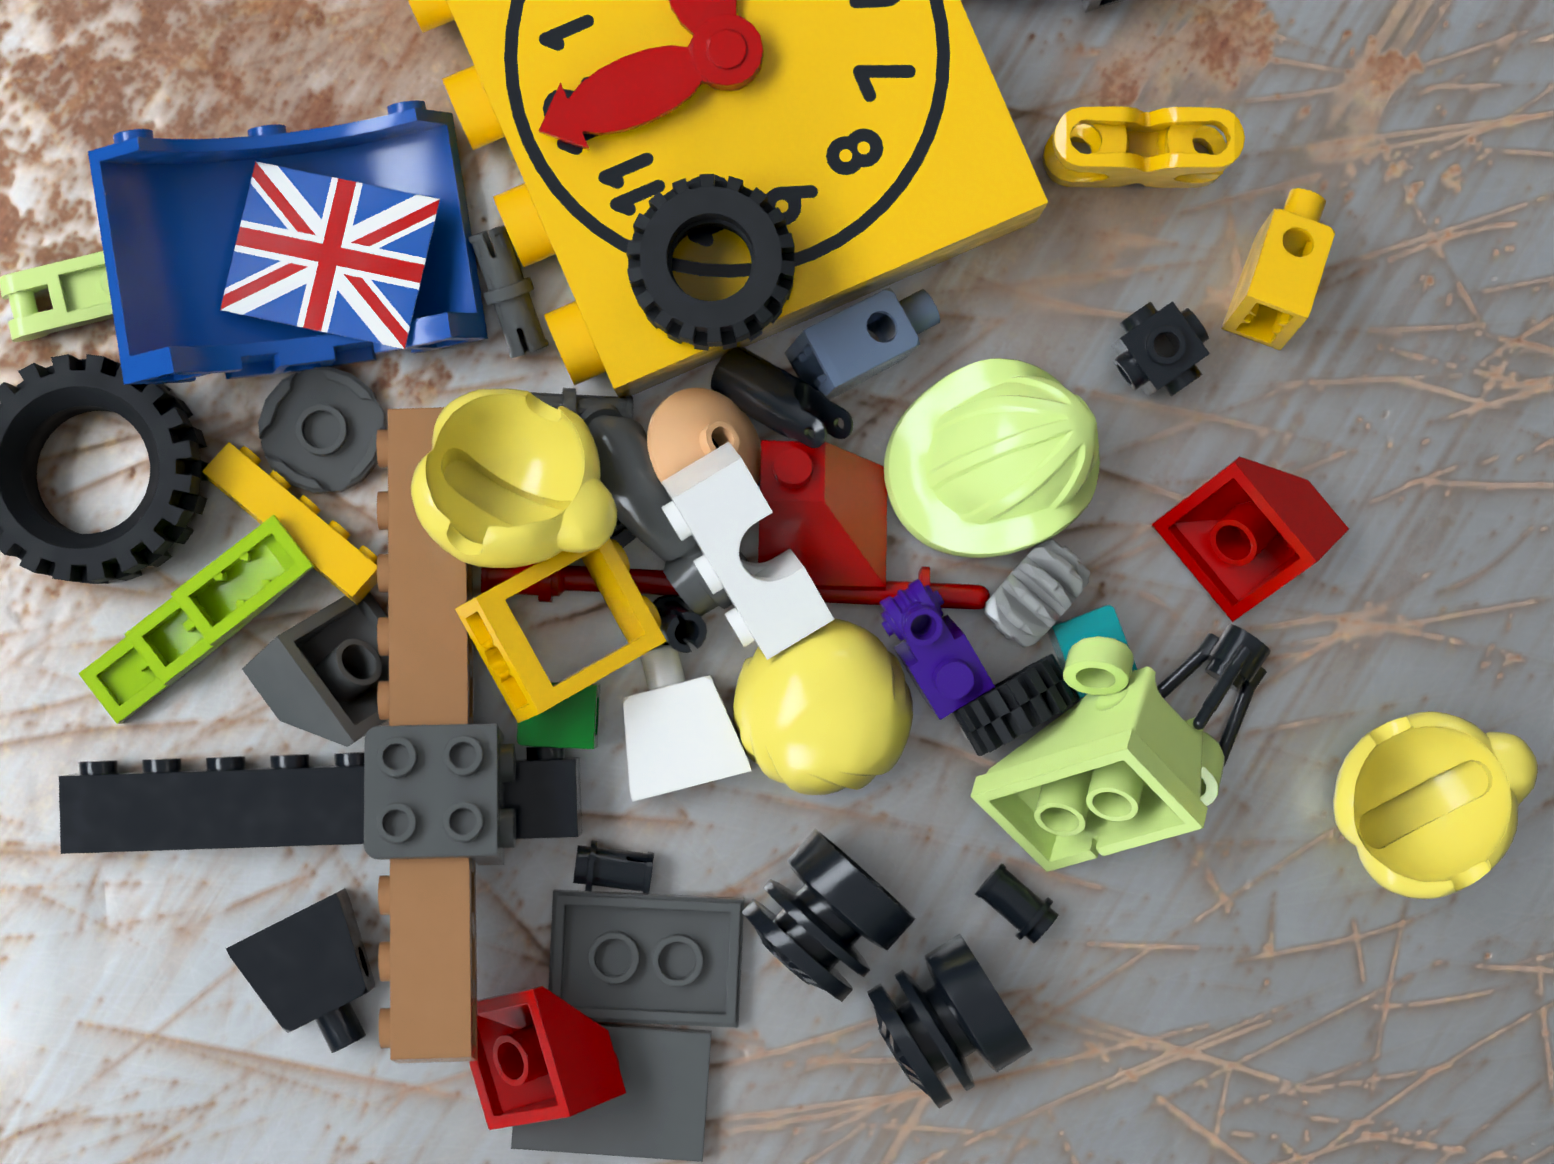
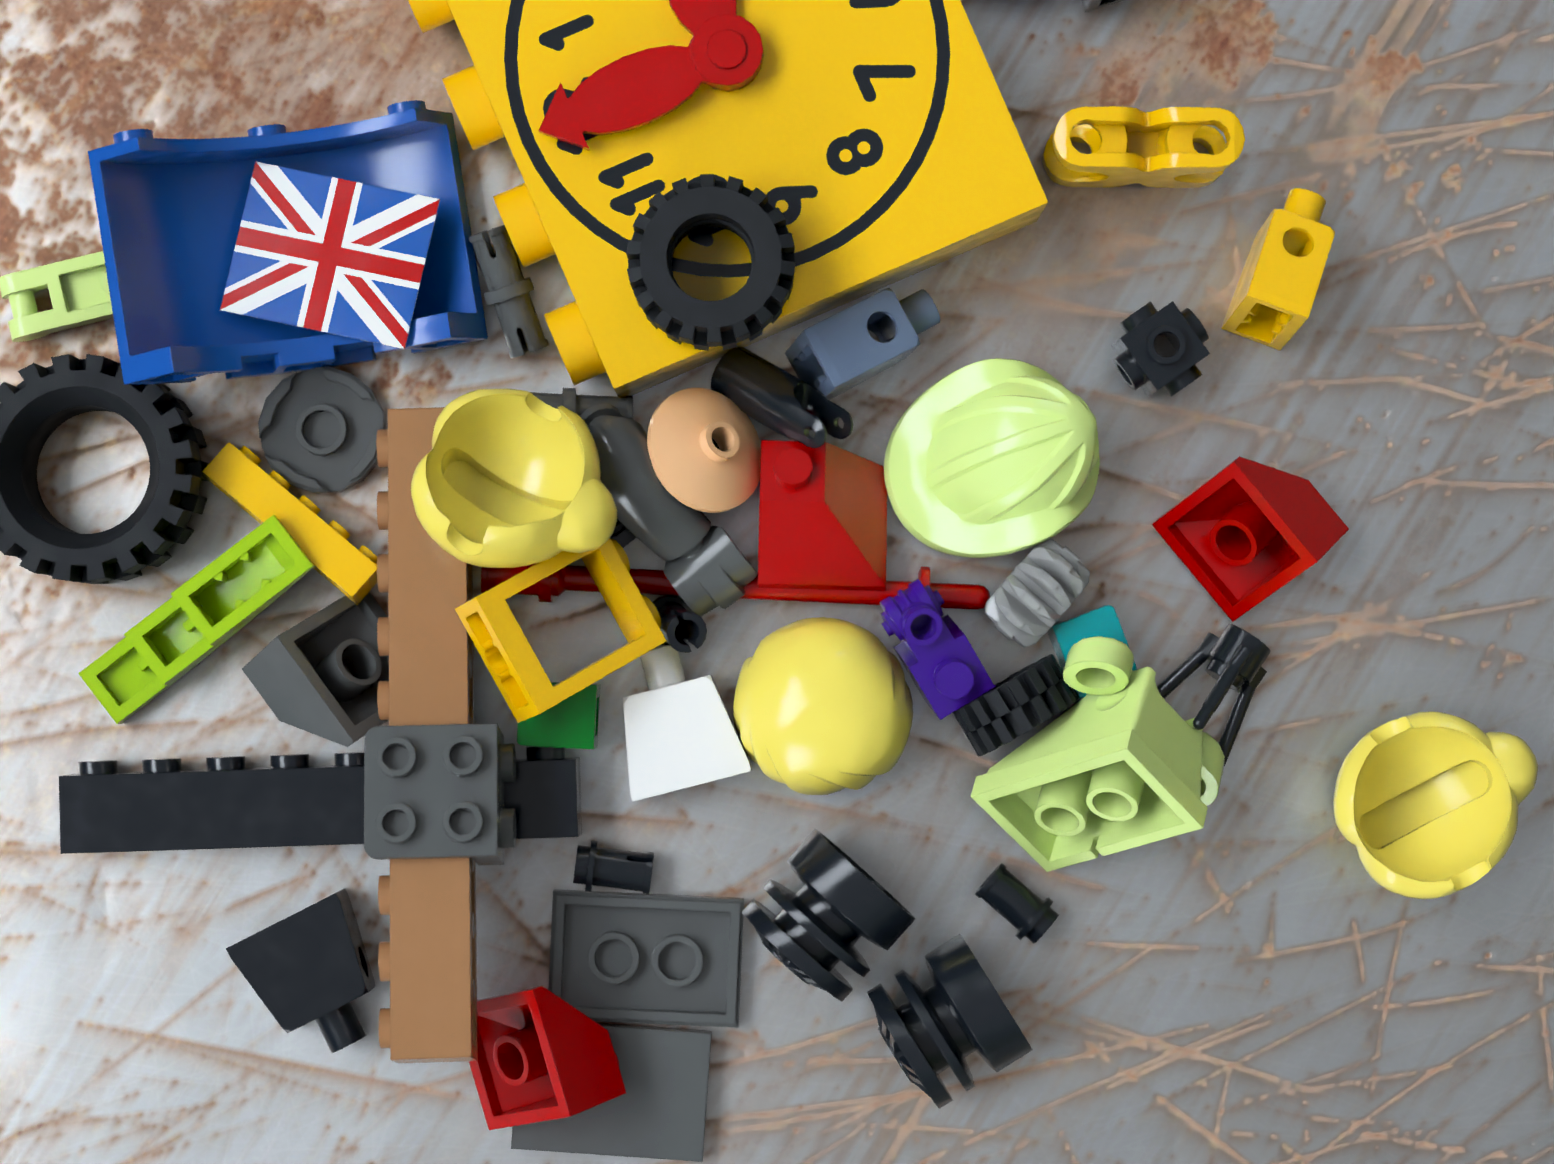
(717, 505): white arch -> none

